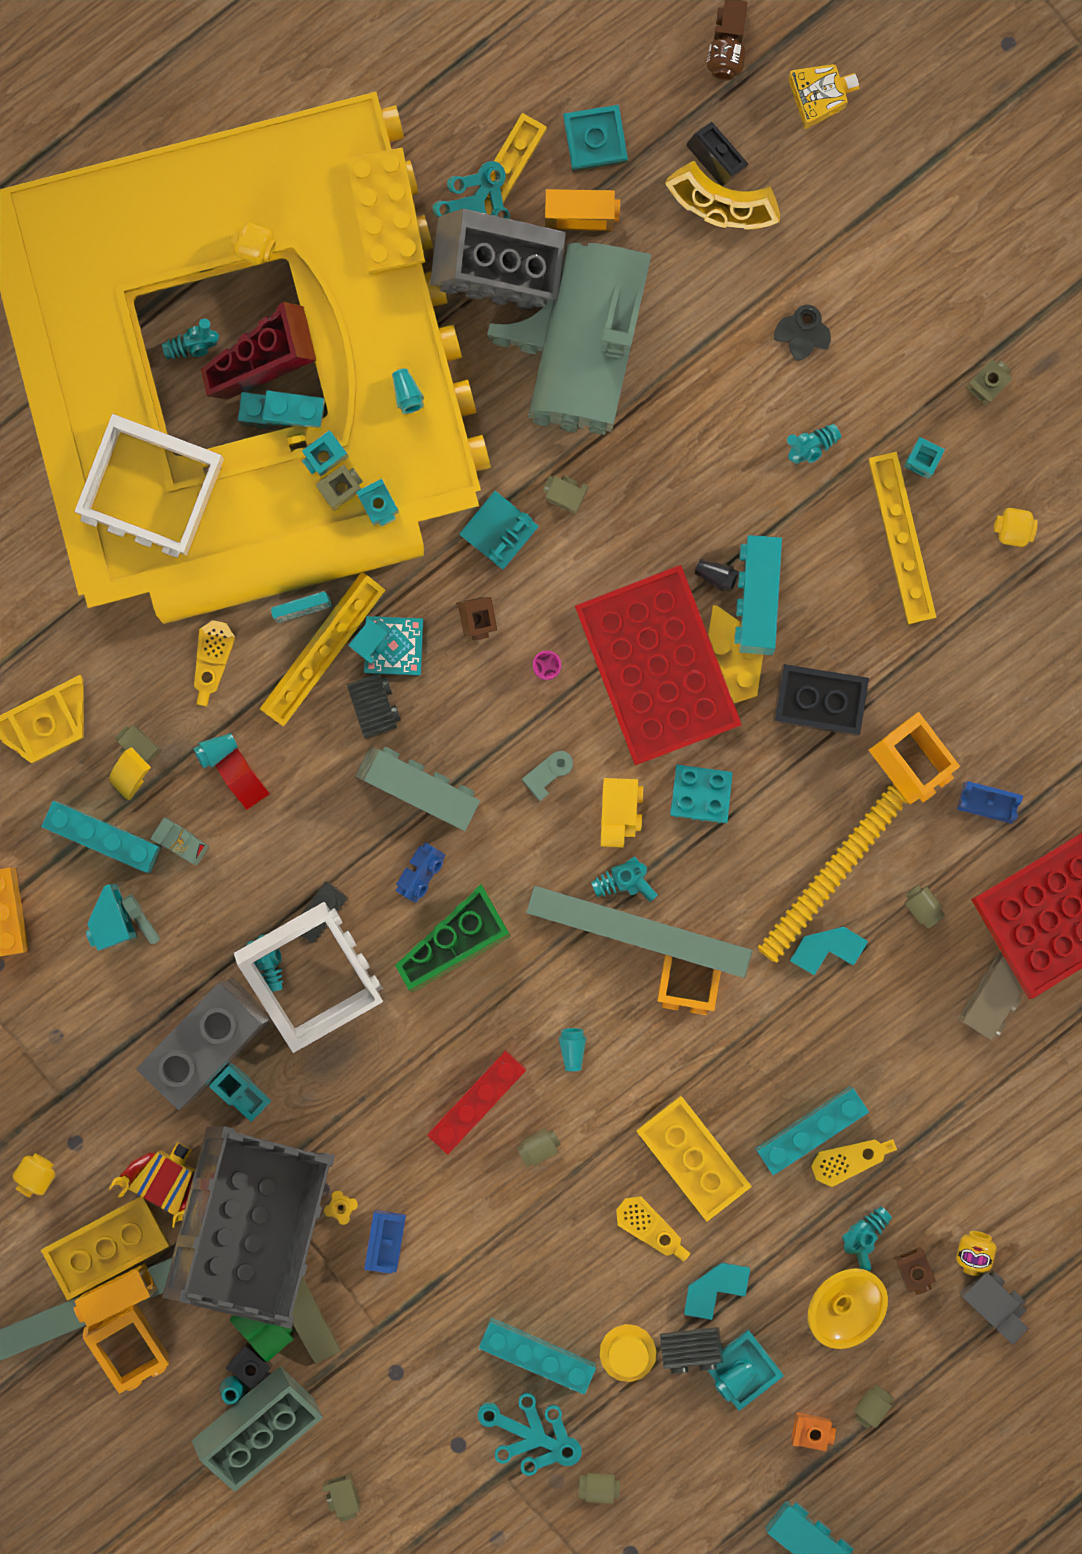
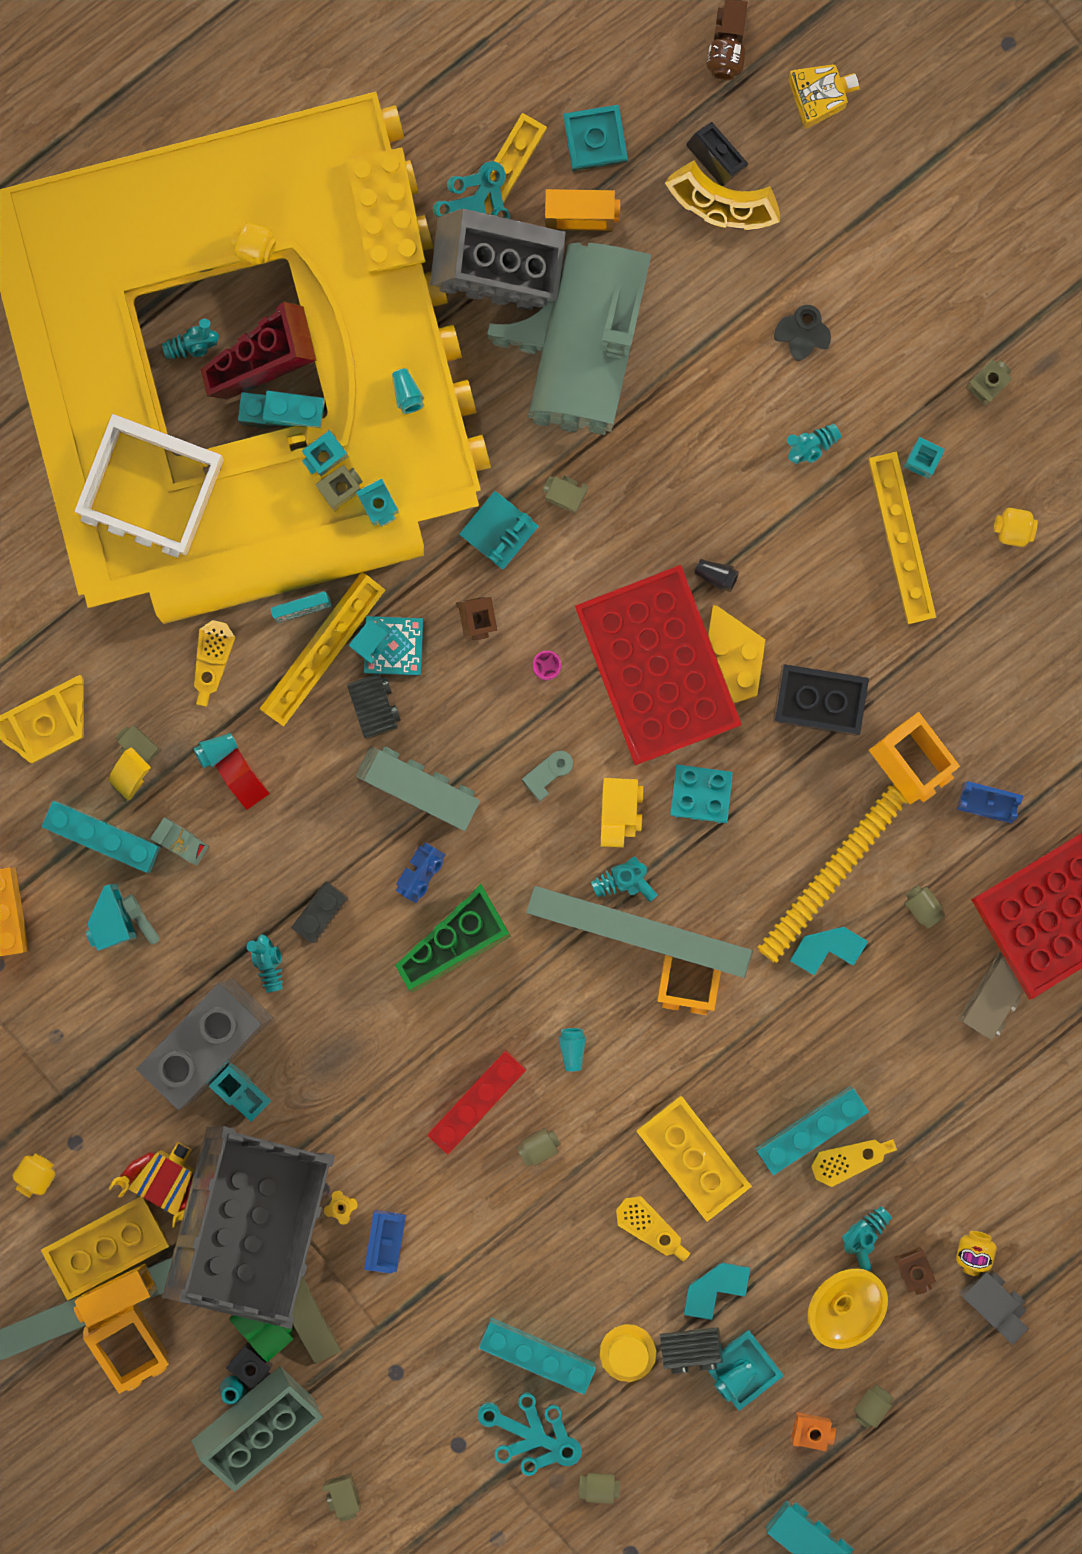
(333, 1017): white window -> none
(759, 596): teal brick -> none

